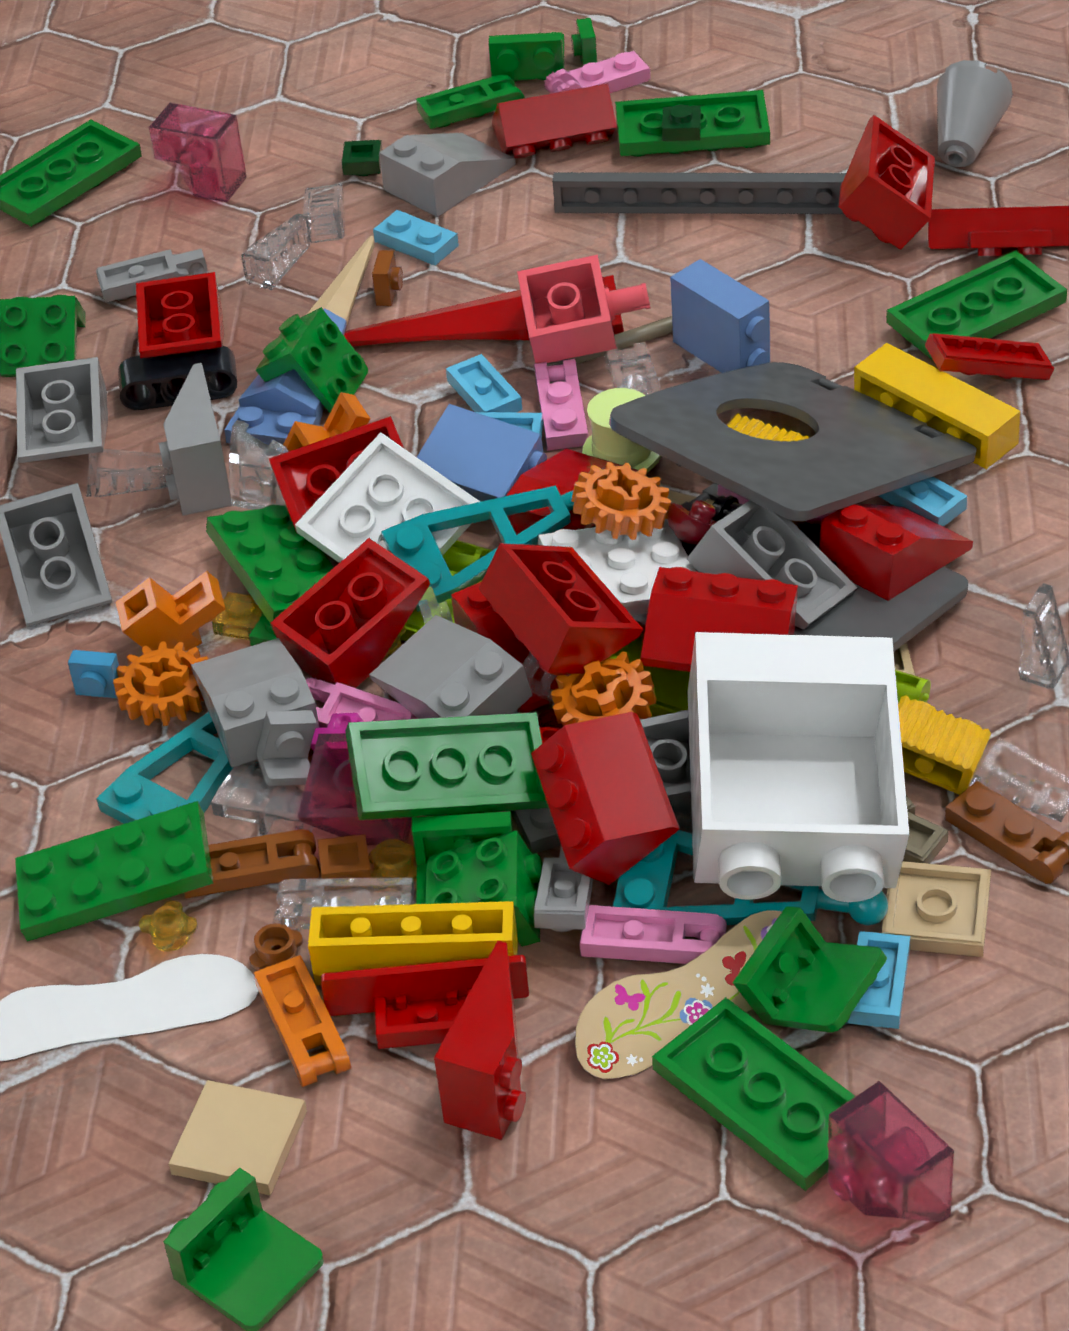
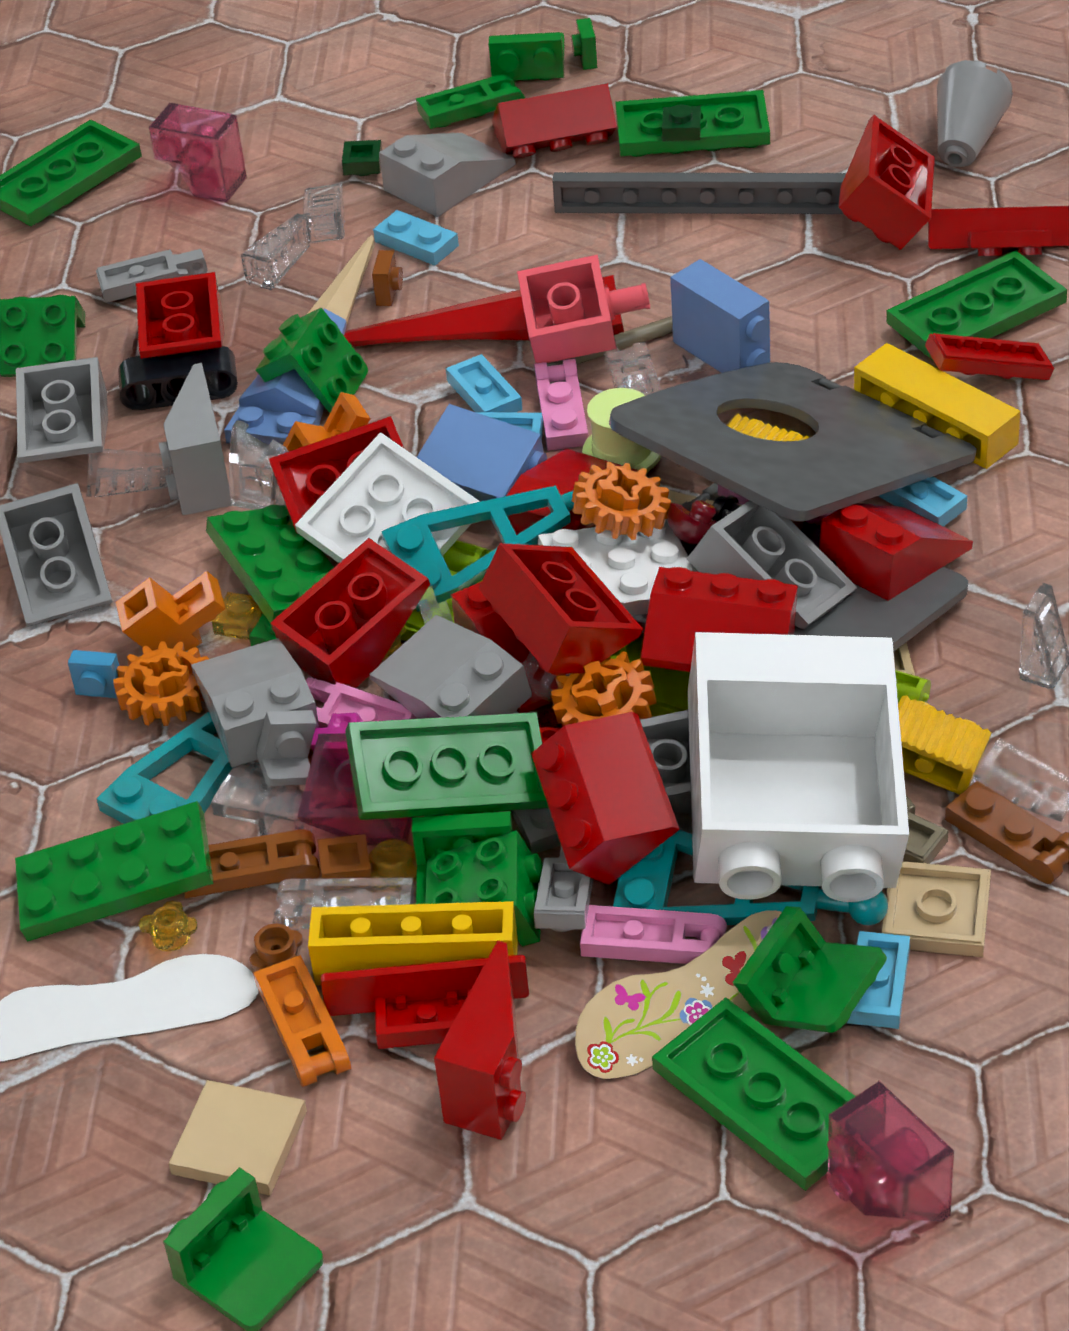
(619, 72): bright pink hinge -> none

